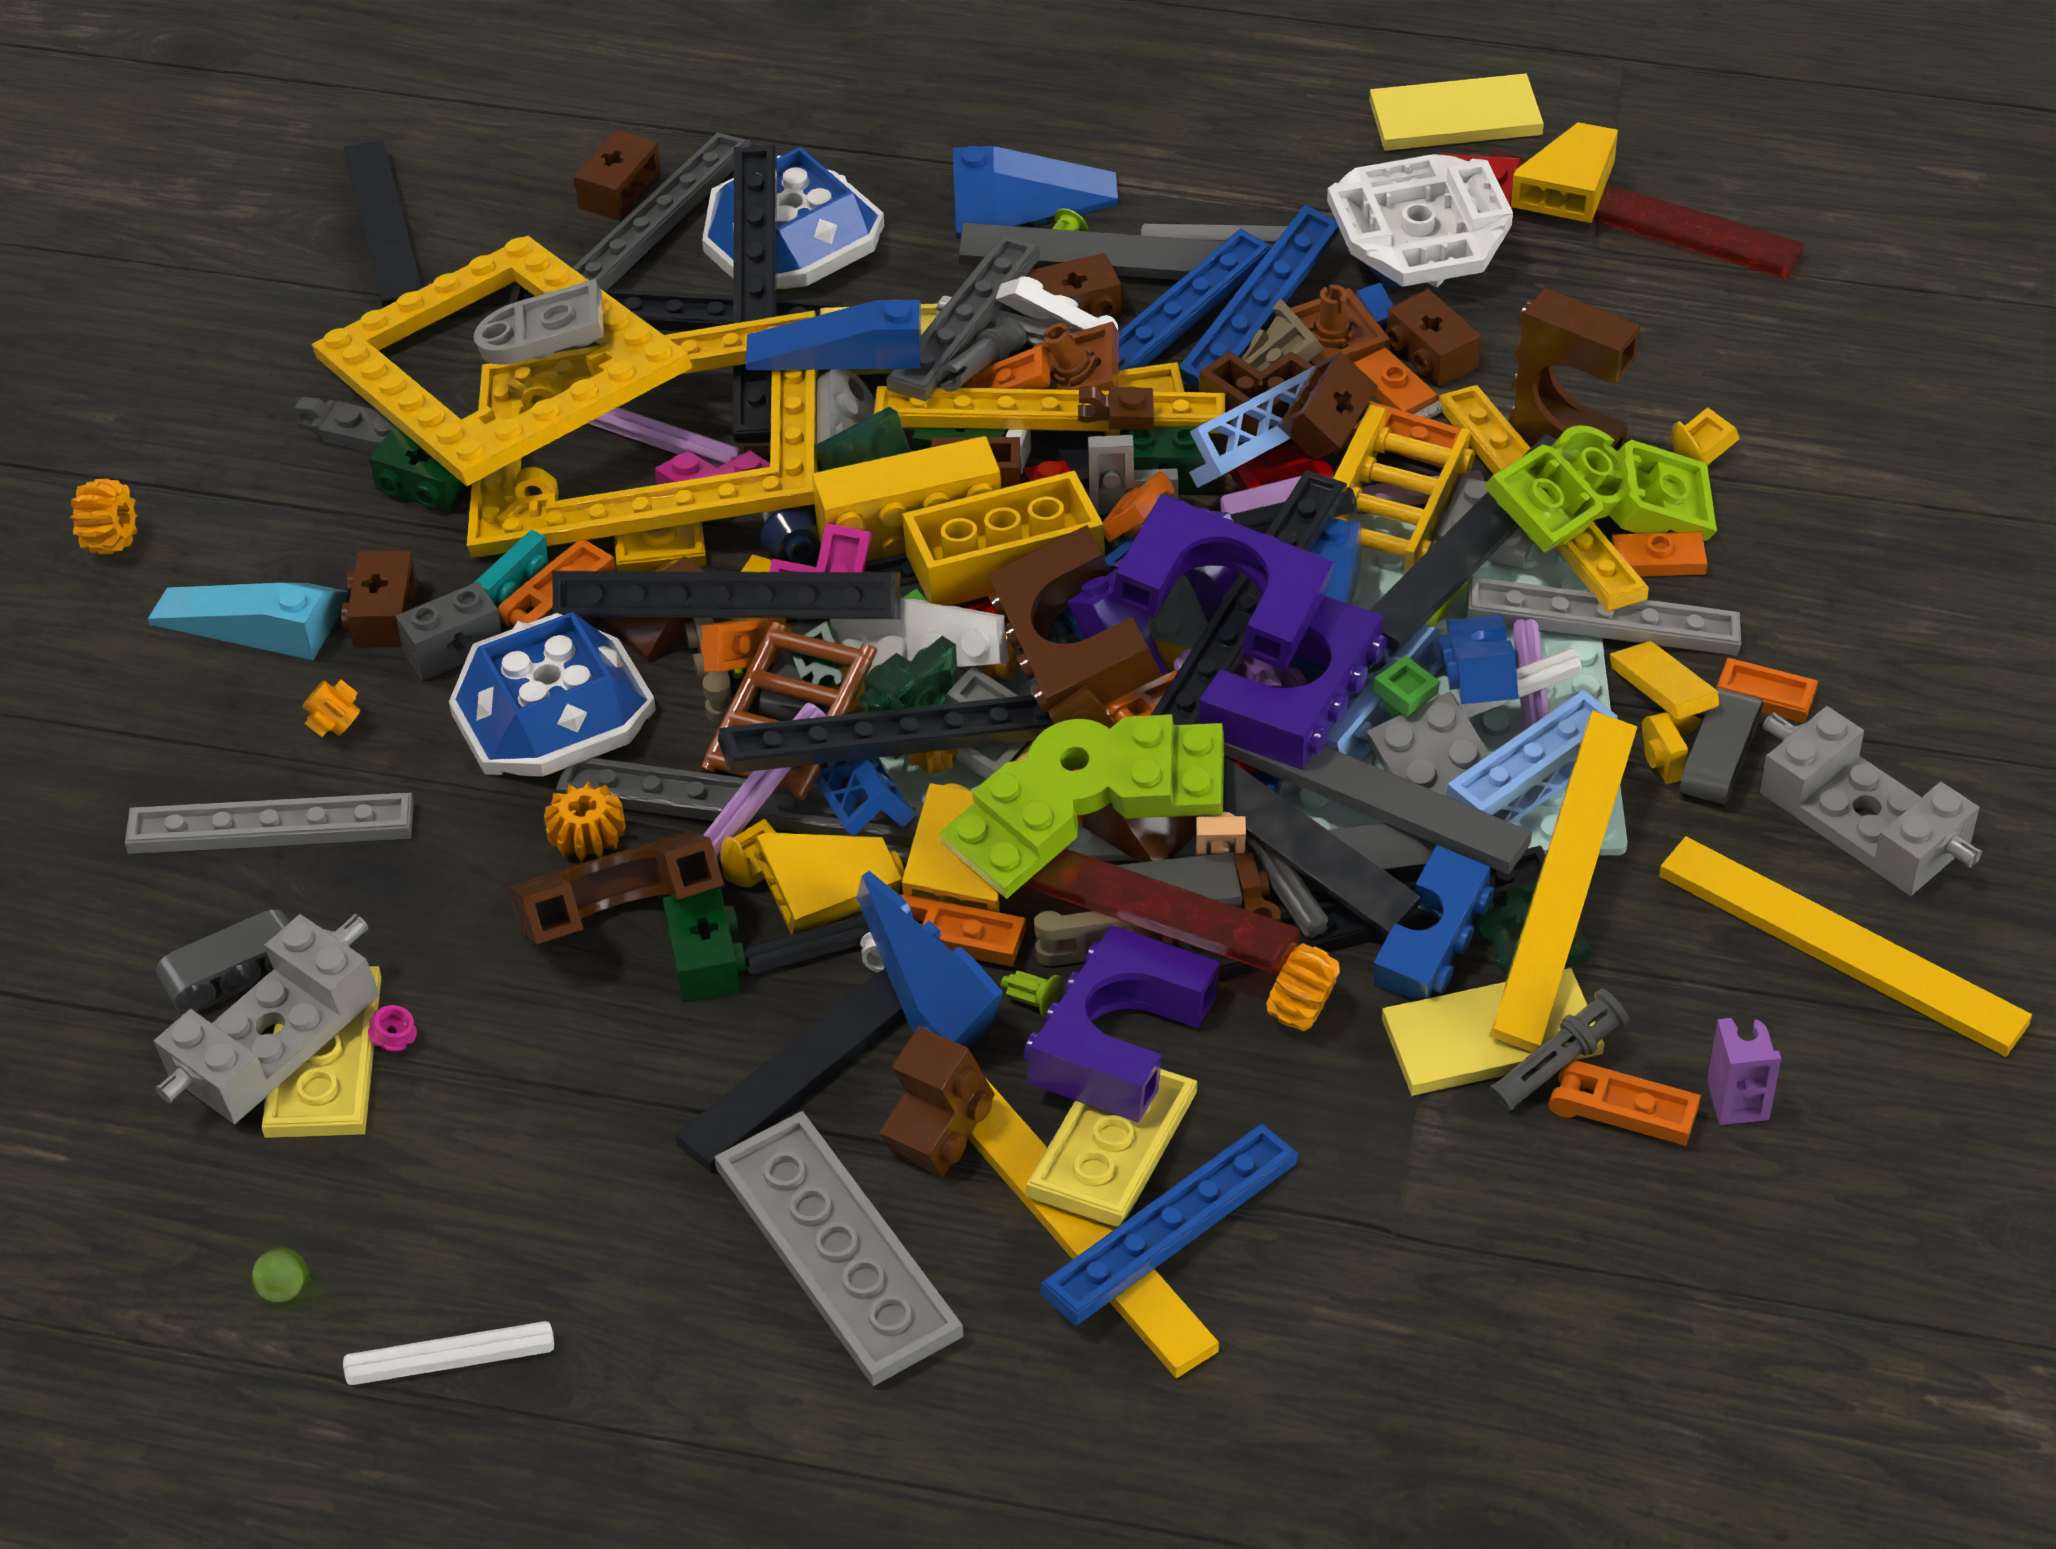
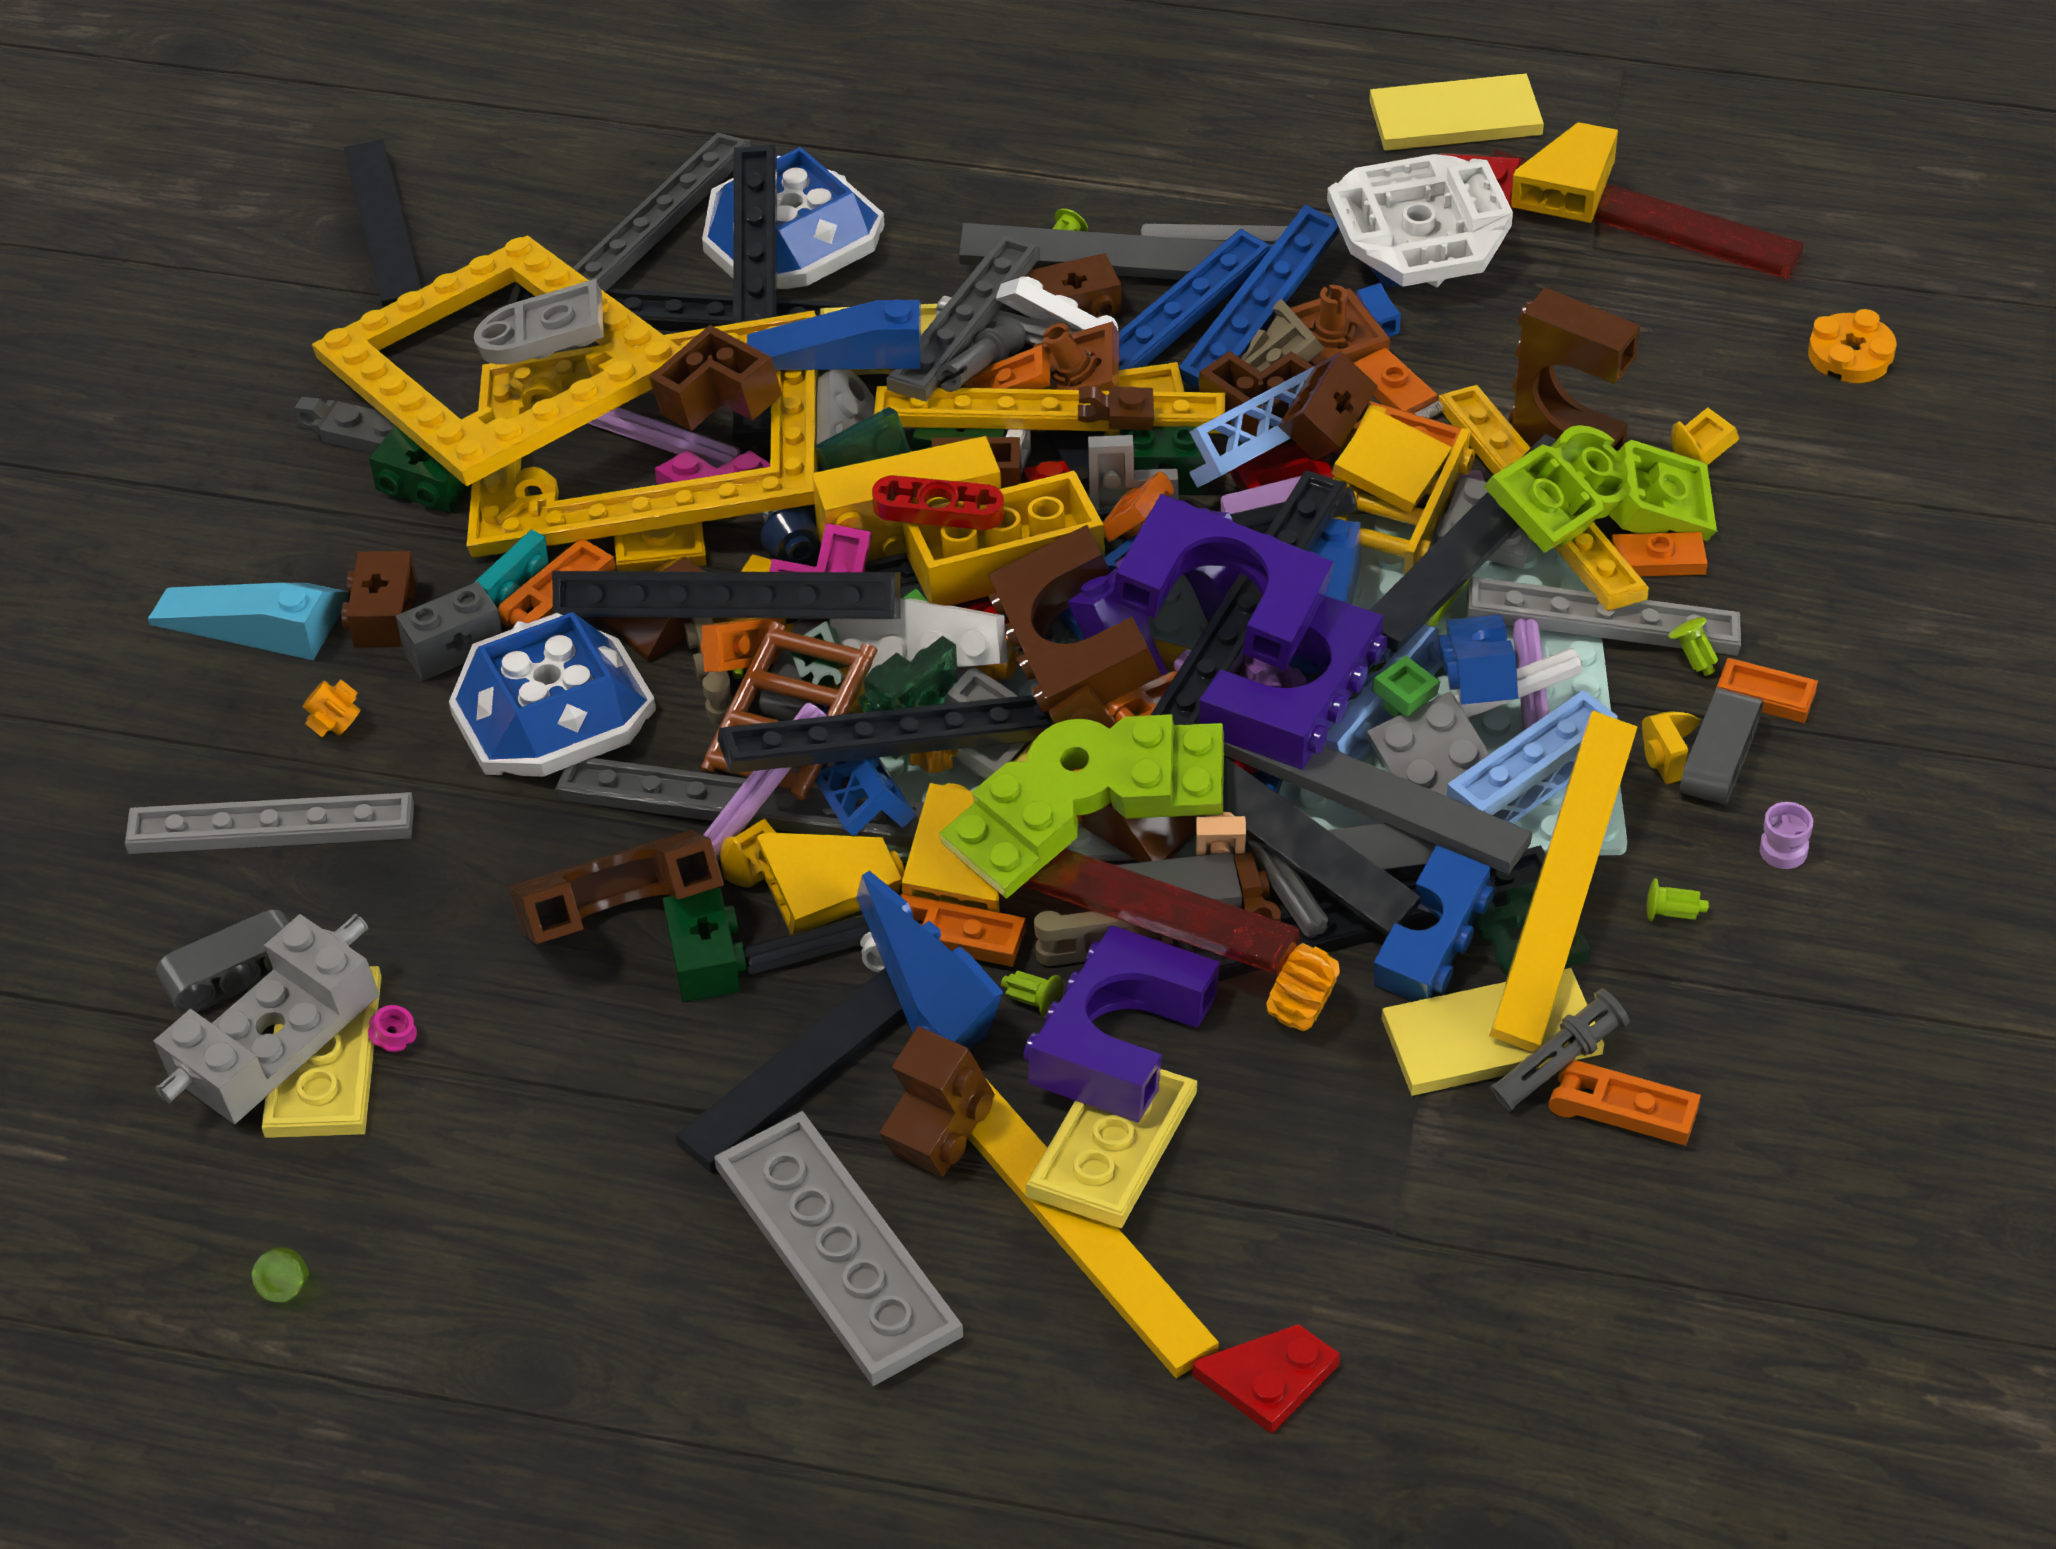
(104, 516): light orange gear -> none
(448, 1353): white axle -> none
(584, 821): light orange gear -> none
(617, 175): reddish brown brick -> none
(713, 373): none -> reddish brown brick
(968, 517): none -> red beam
(1022, 188): blue wedge -> none
(1168, 1224): blue tile -> none
(1269, 1374): none -> red wing
(1391, 460): none -> yellow tile
(1433, 338): reddish brown brick -> none
(1664, 680): yellow tile -> none
(1674, 902): none -> lime piece
(1696, 644): none -> lime piece
(1742, 1074): medium lavender hinge -> none
(1786, 835): none -> lavender wheel
(1824, 780): light grey brick -> none
(1846, 946): yellow tile -> none
(1863, 329): none -> light orange plate

